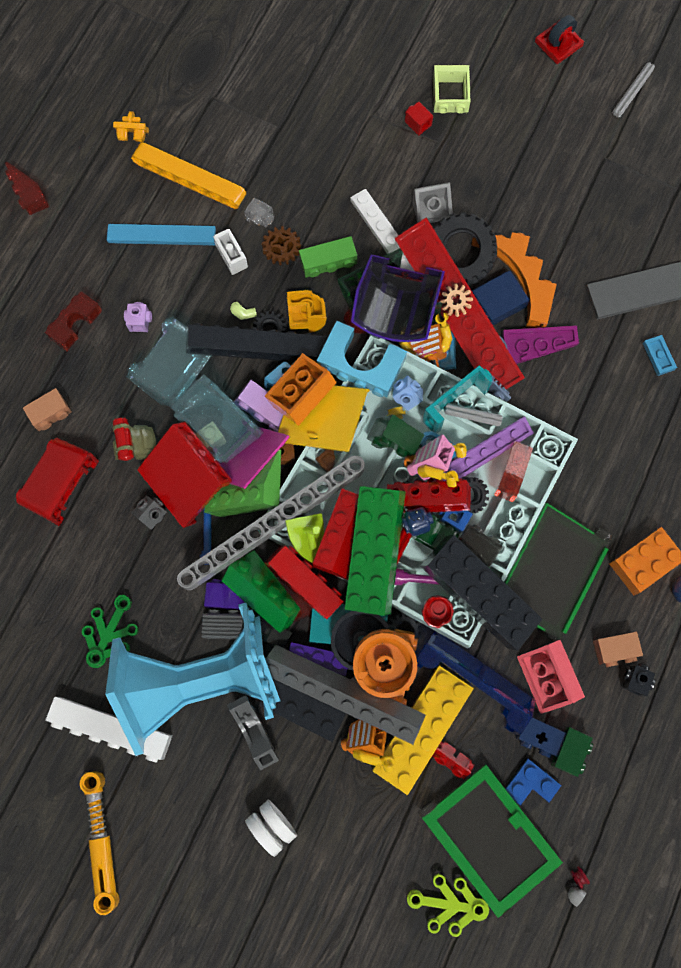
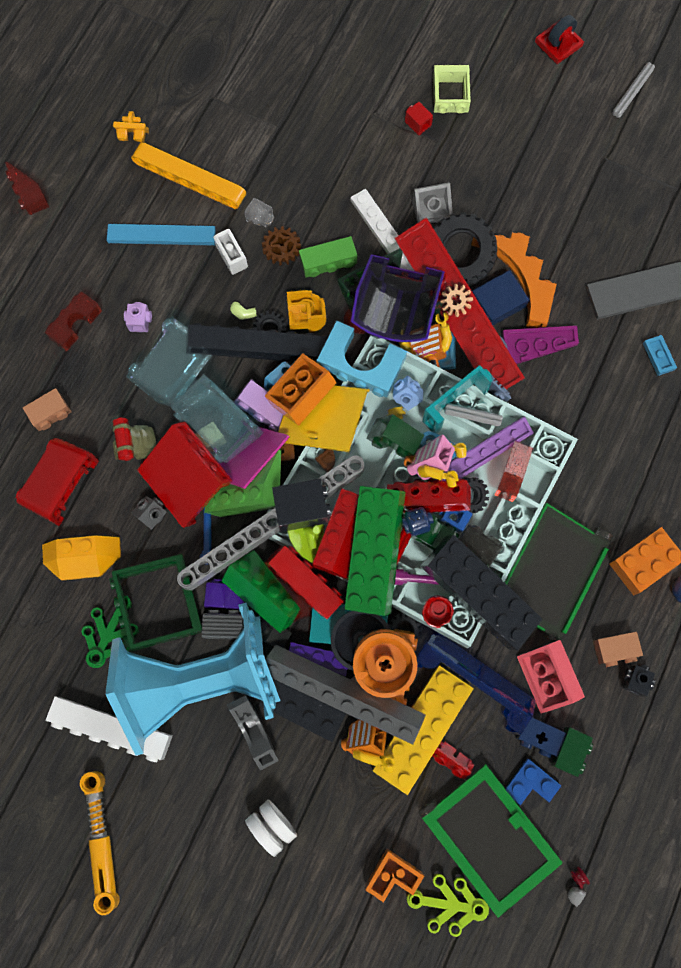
(81, 556): none -> light orange wedge
(124, 621): none -> dark green window
(301, 505): none -> black brick
(391, 871): none -> orange brick

